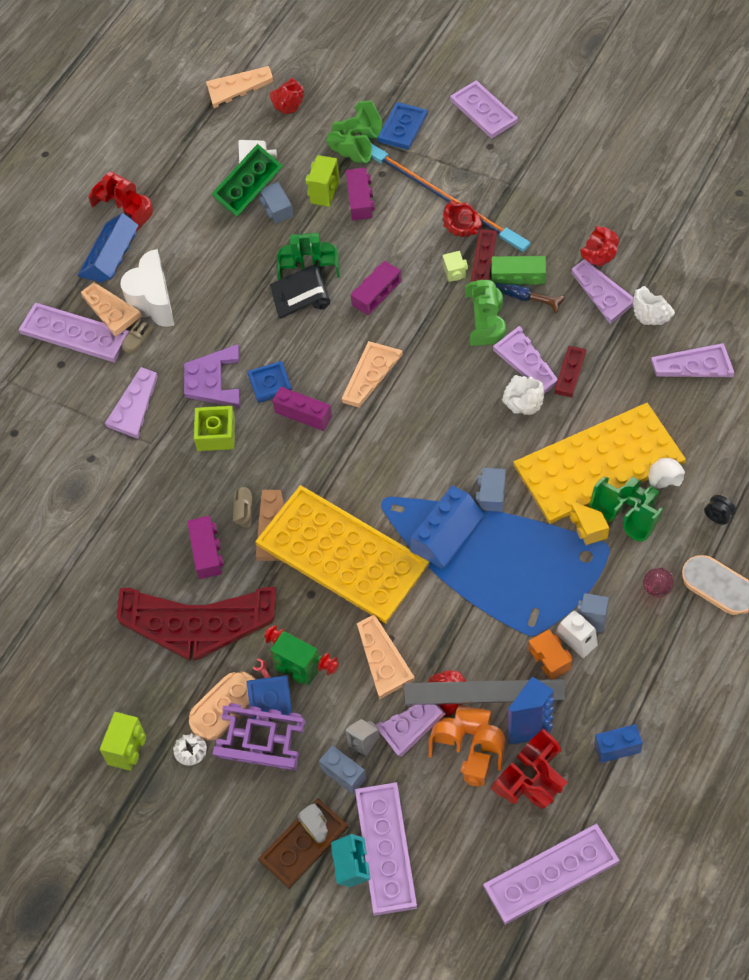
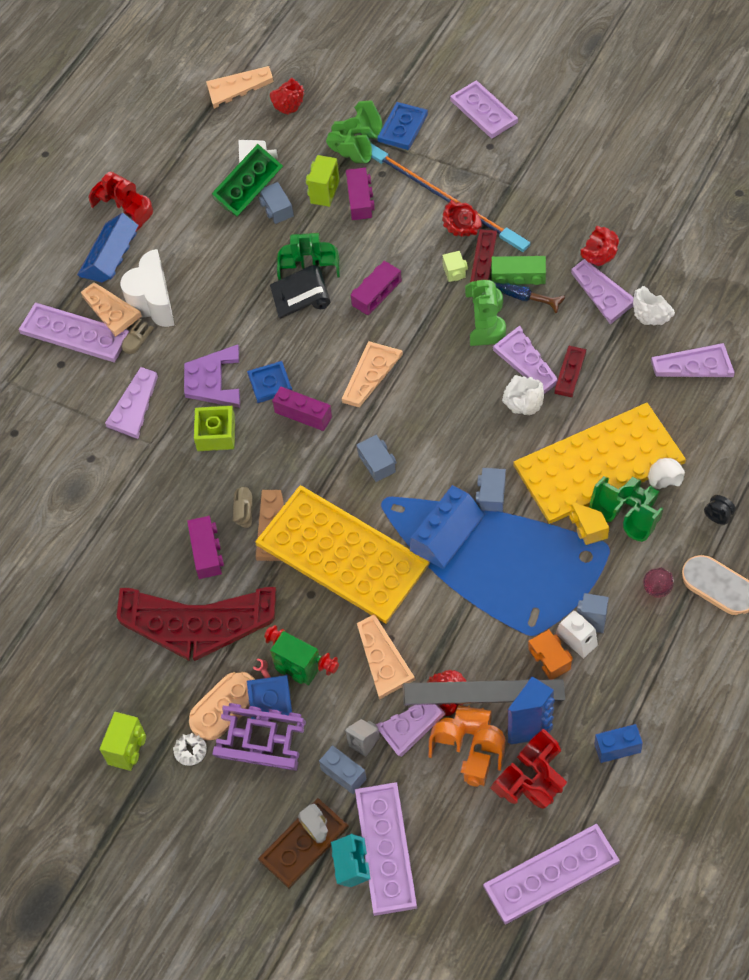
(376, 458): none -> sand blue brick

